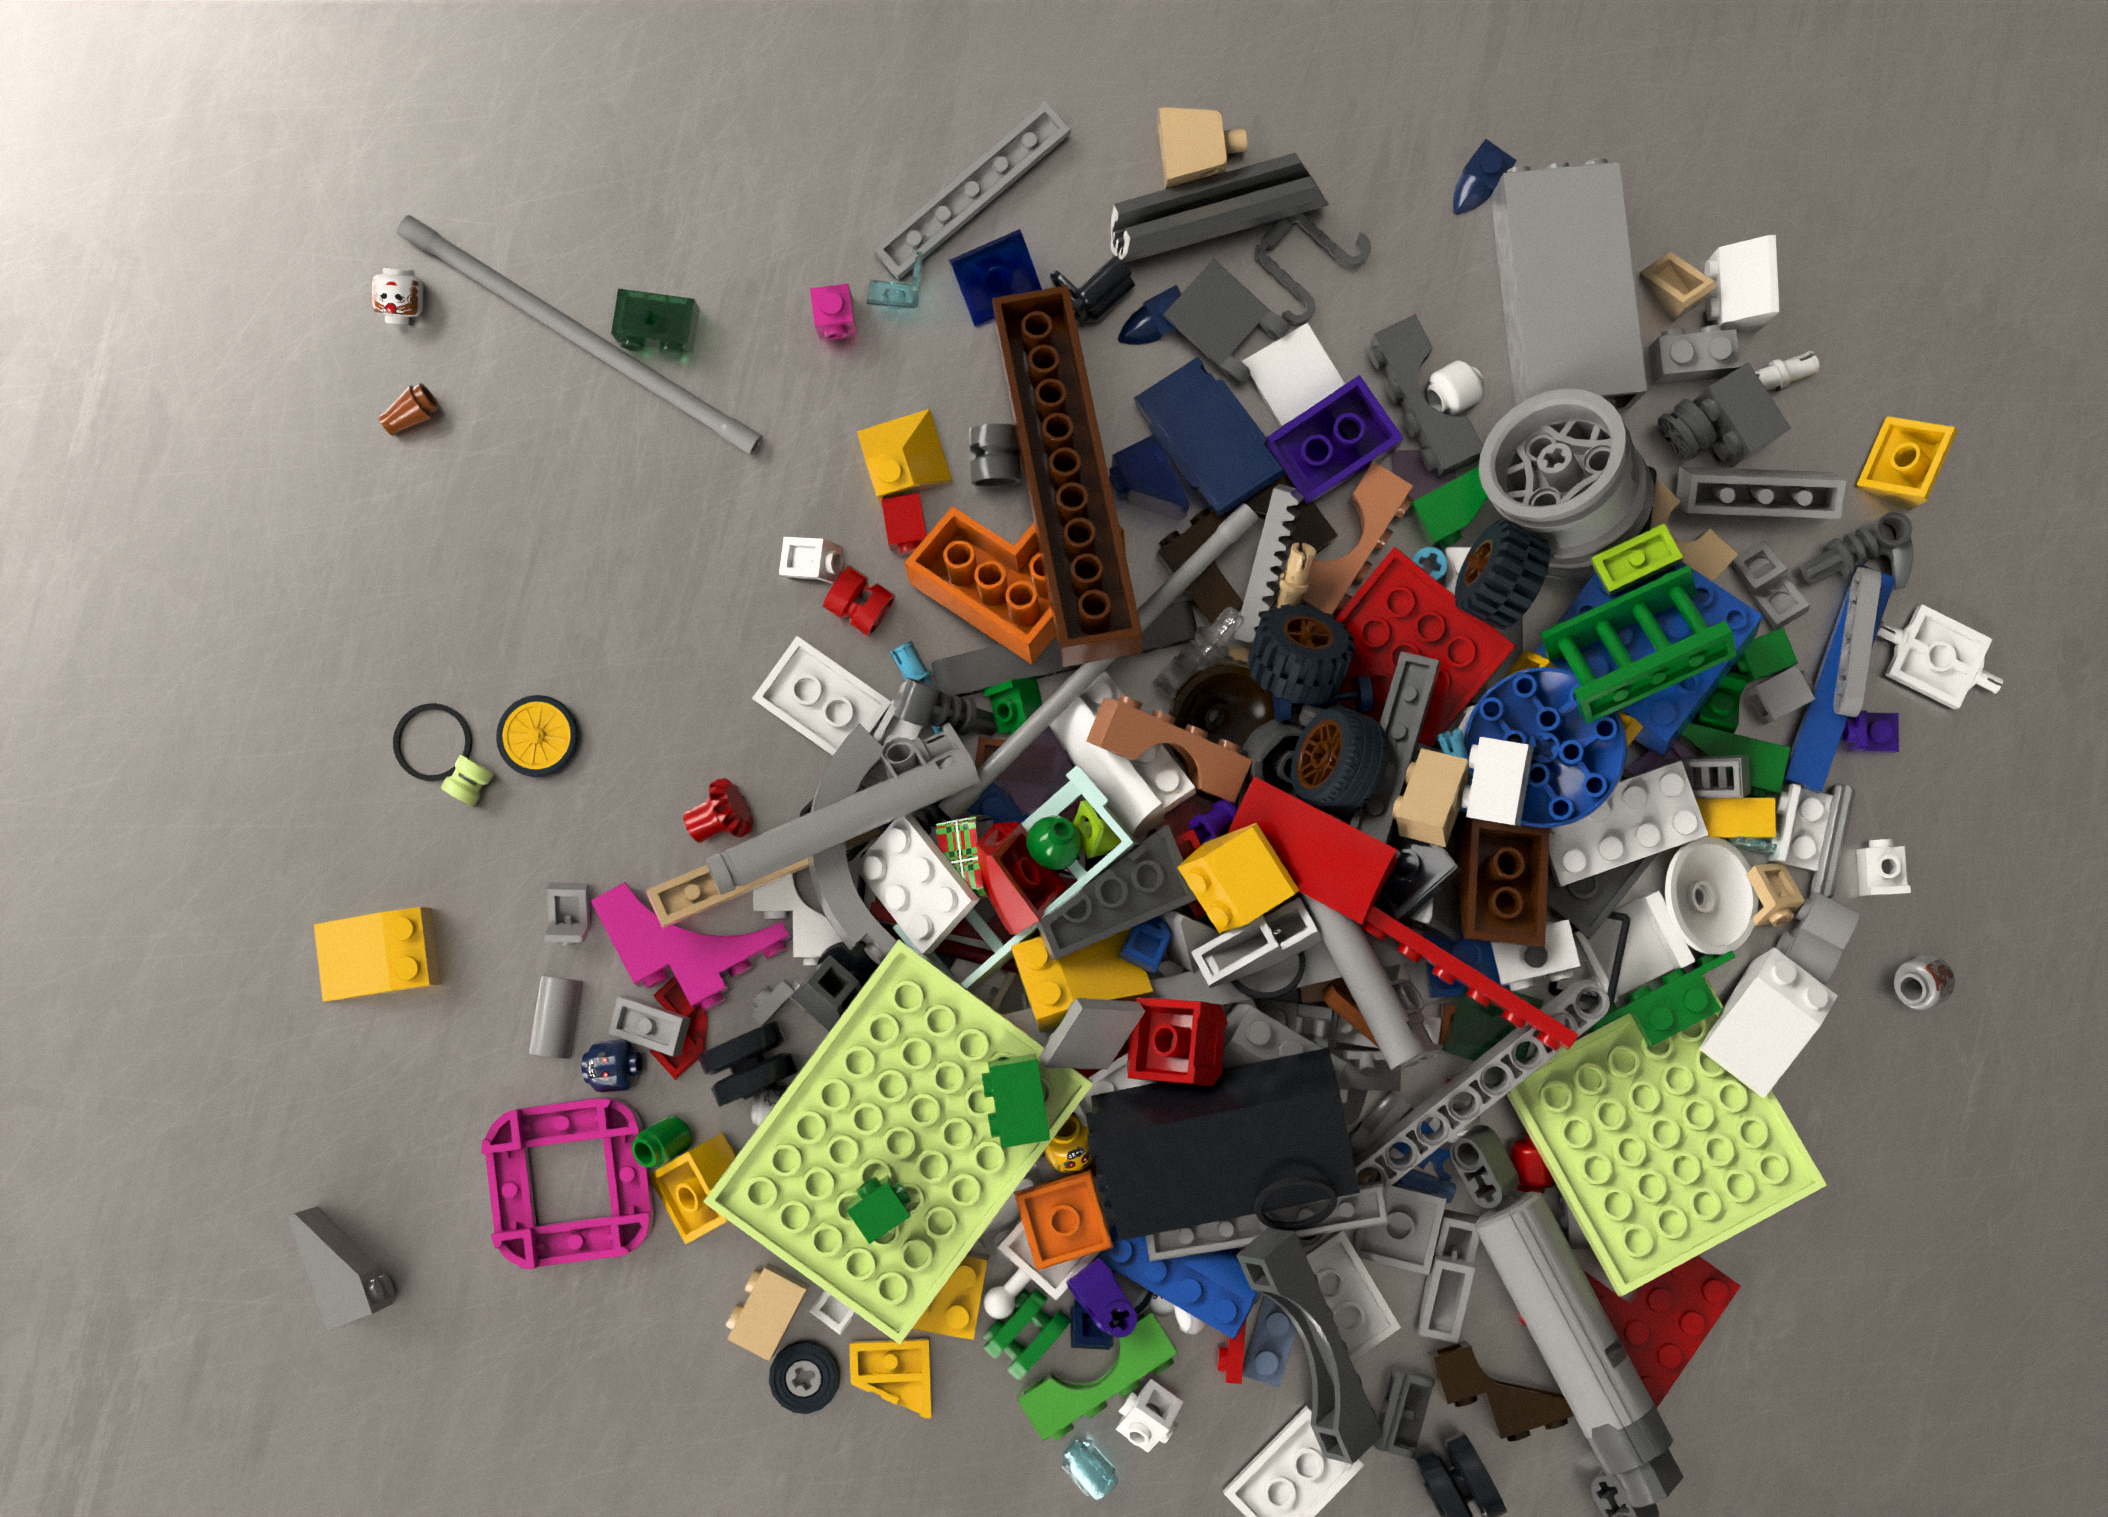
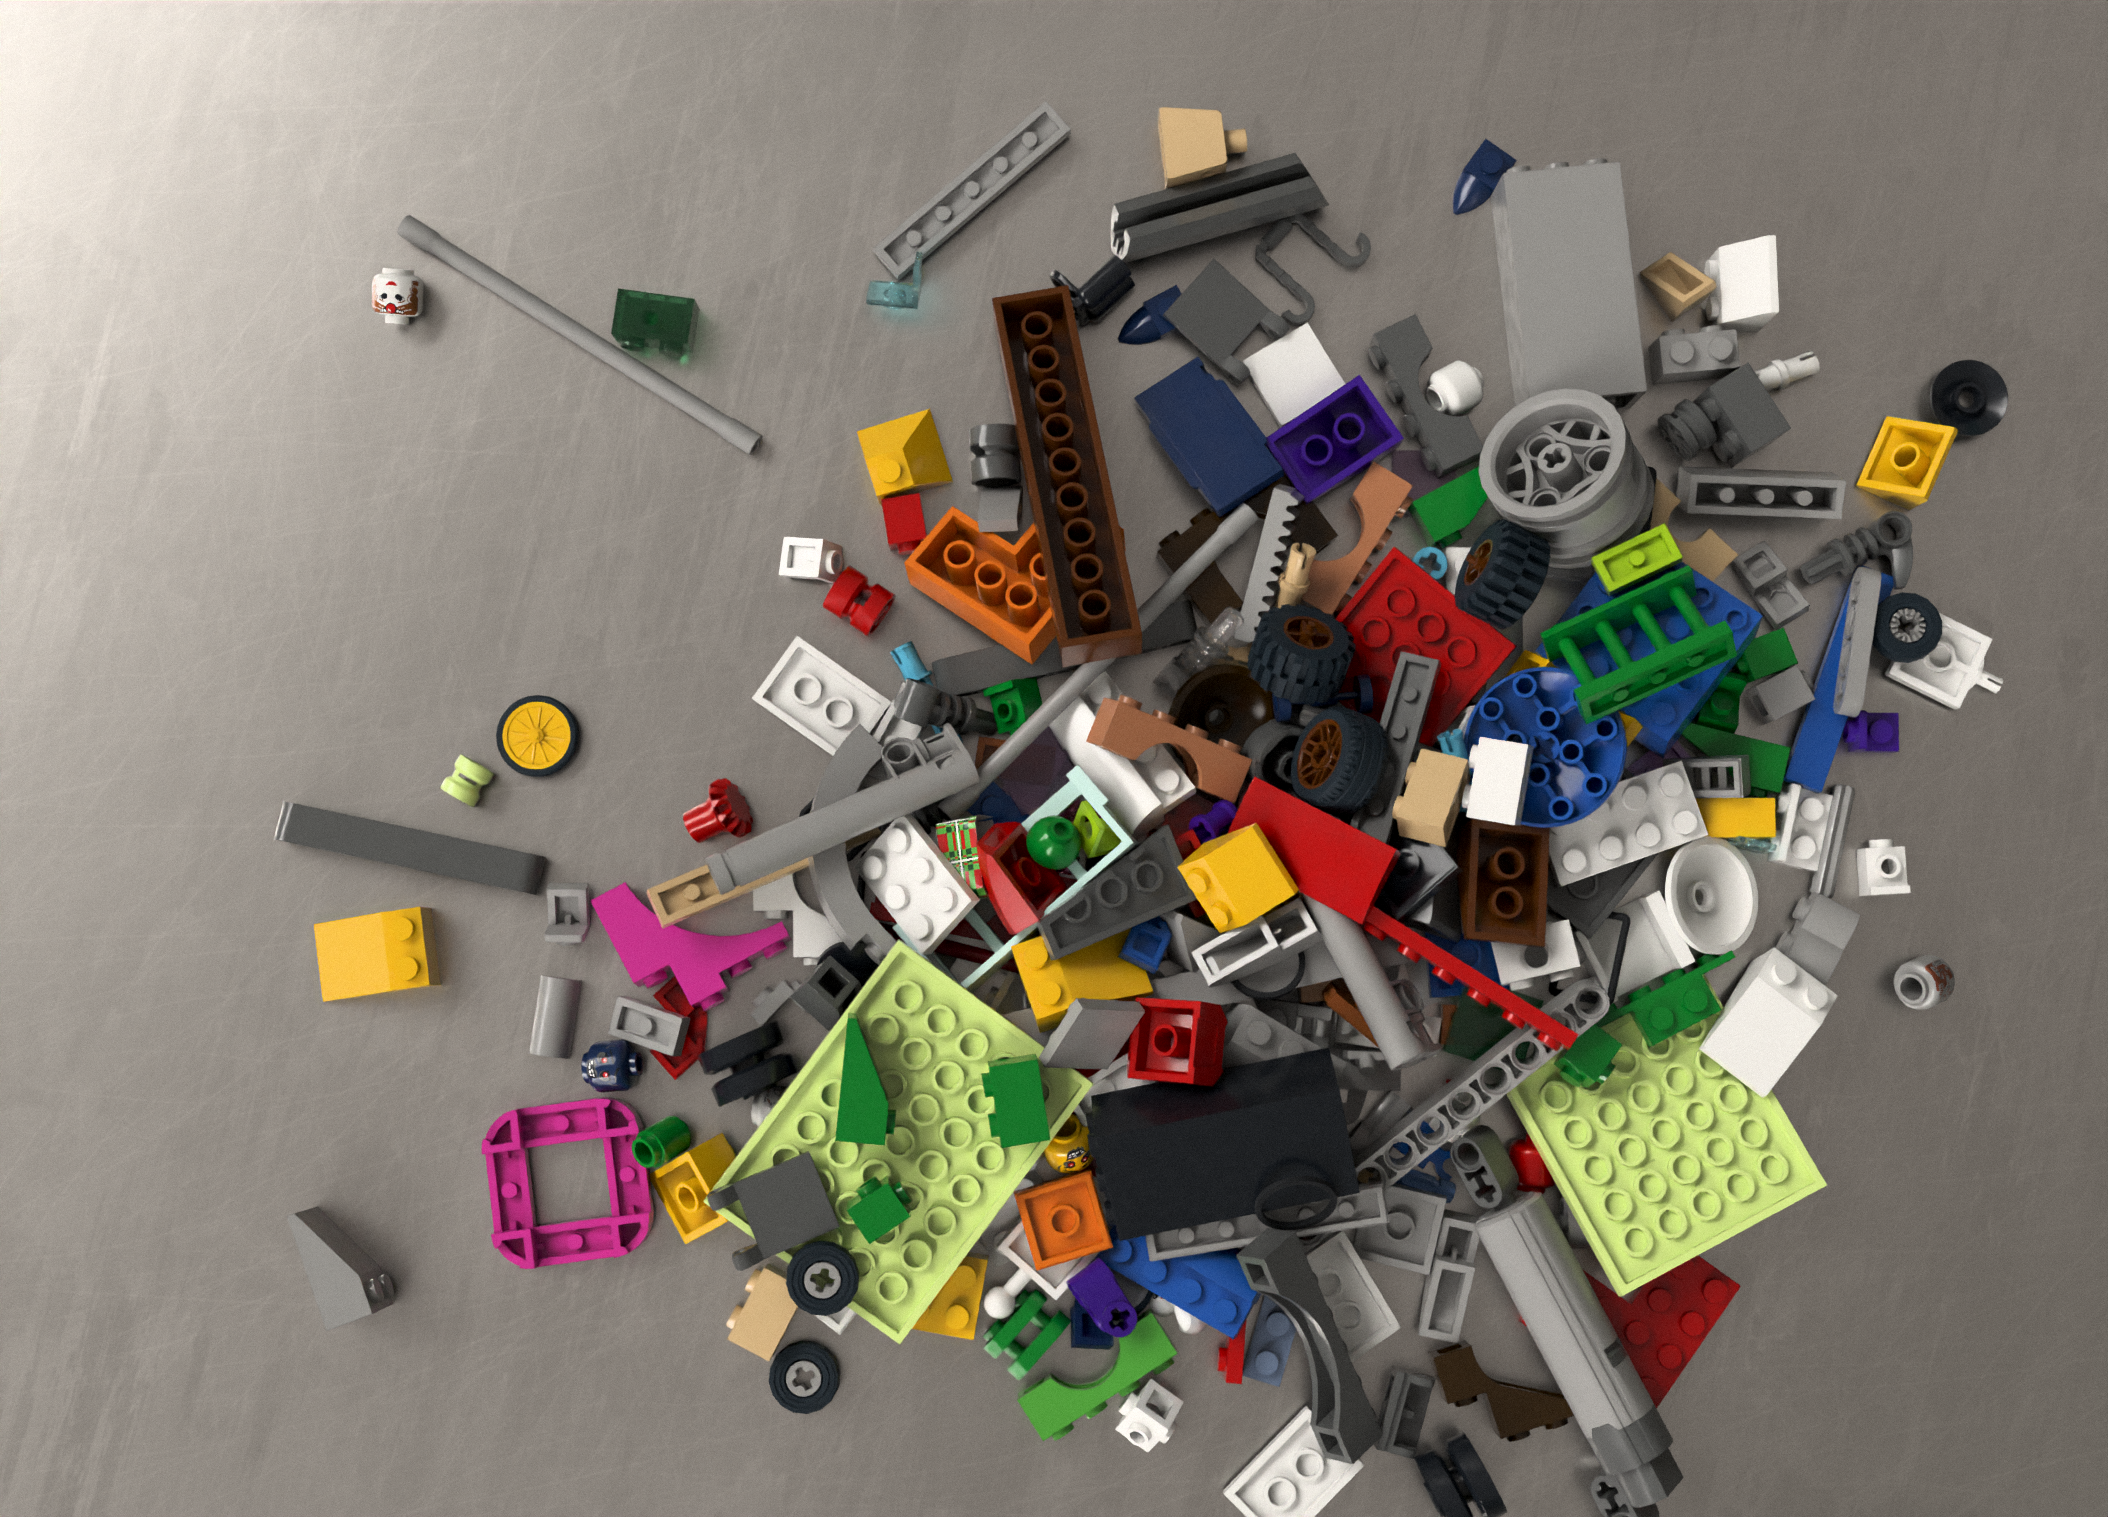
(397, 734): black piece -> none
(409, 847): none -> dark grey beam
(411, 408): dark orange cone -> none
(782, 1208): none -> dark grey flag
(811, 1260): none -> black bush
(833, 311): dark pink brick -> none
(863, 1097): none -> green slope
(894, 1371): yellow wing -> none
(991, 272): clear blue slope -> none
(1000, 508): none -> light grey slope
(1089, 1469): clear light blue brick -> none
(1148, 479): clear blue slope -> none
(1588, 1058): none -> green brick
(1776, 892): tan bracket -> none
(1925, 631): none -> black bush
(1980, 385): none -> black dish

